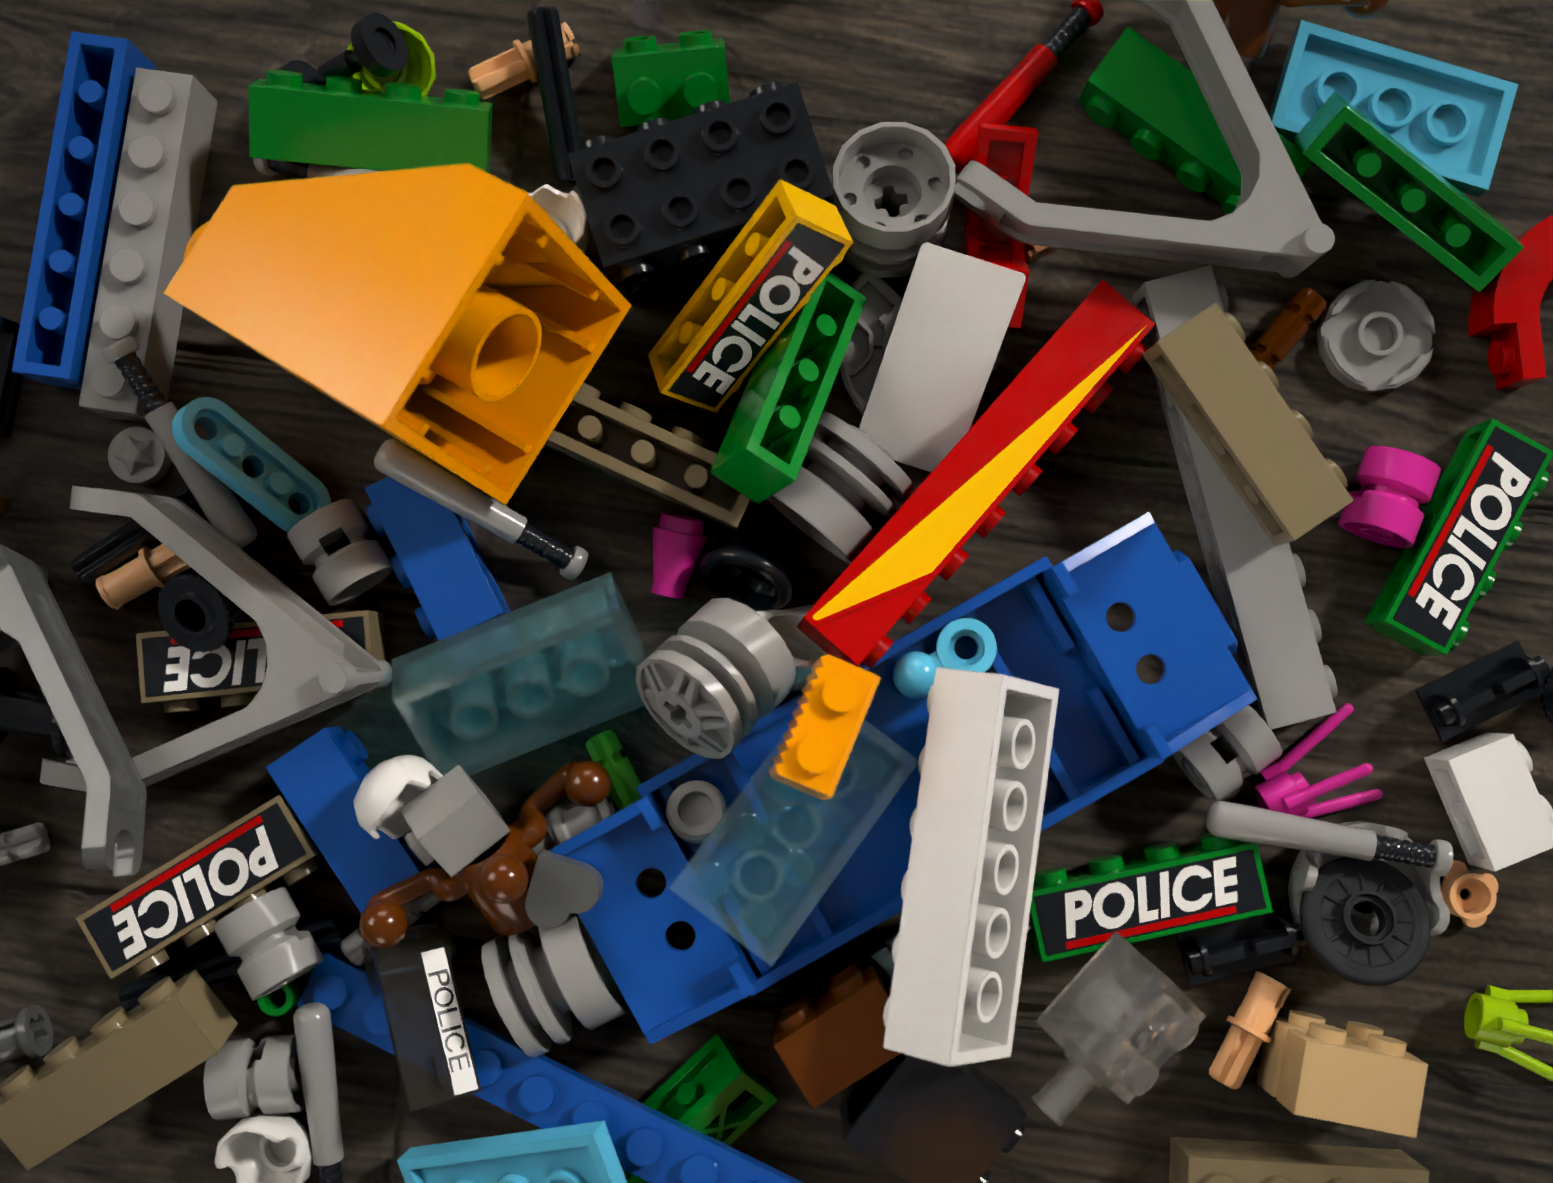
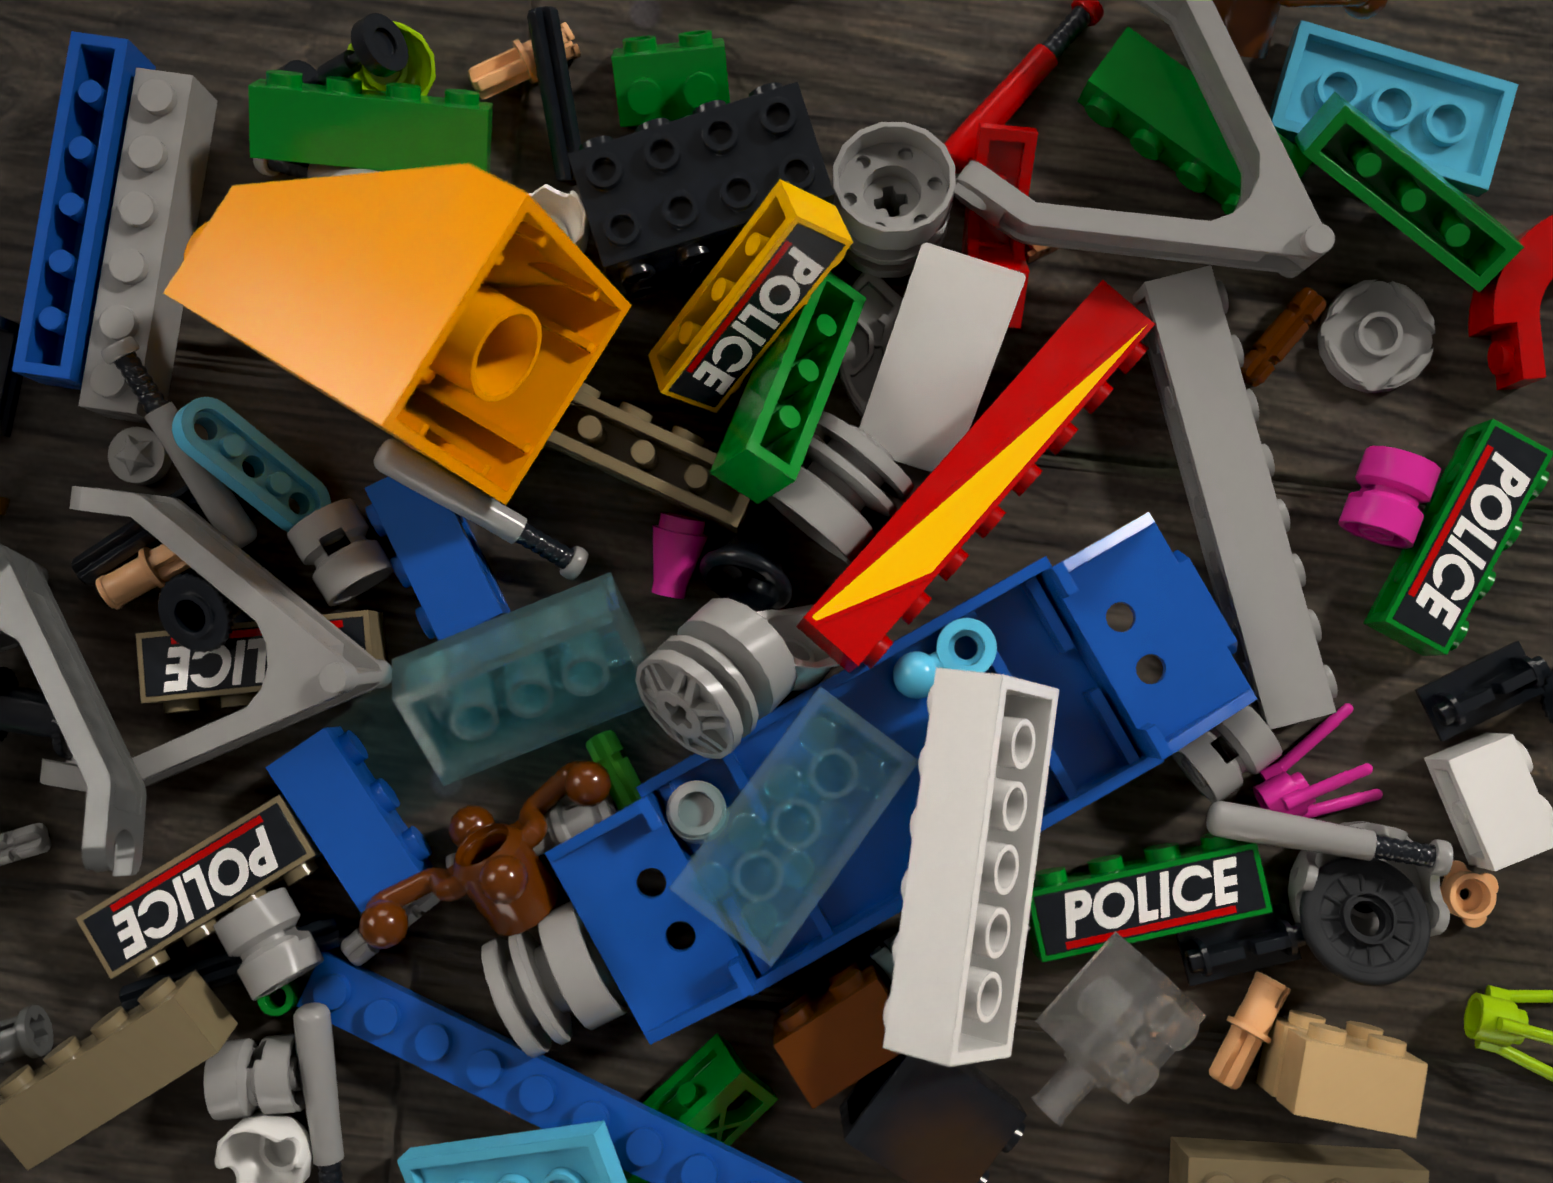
(388, 790): white hair -> none
(424, 1015): clear smoke door -> none
(452, 822): light grey brick -> none
(561, 888): dark grey tile -> none
(824, 727): light orange brick -> none
(1248, 425): dark tan brick -> none

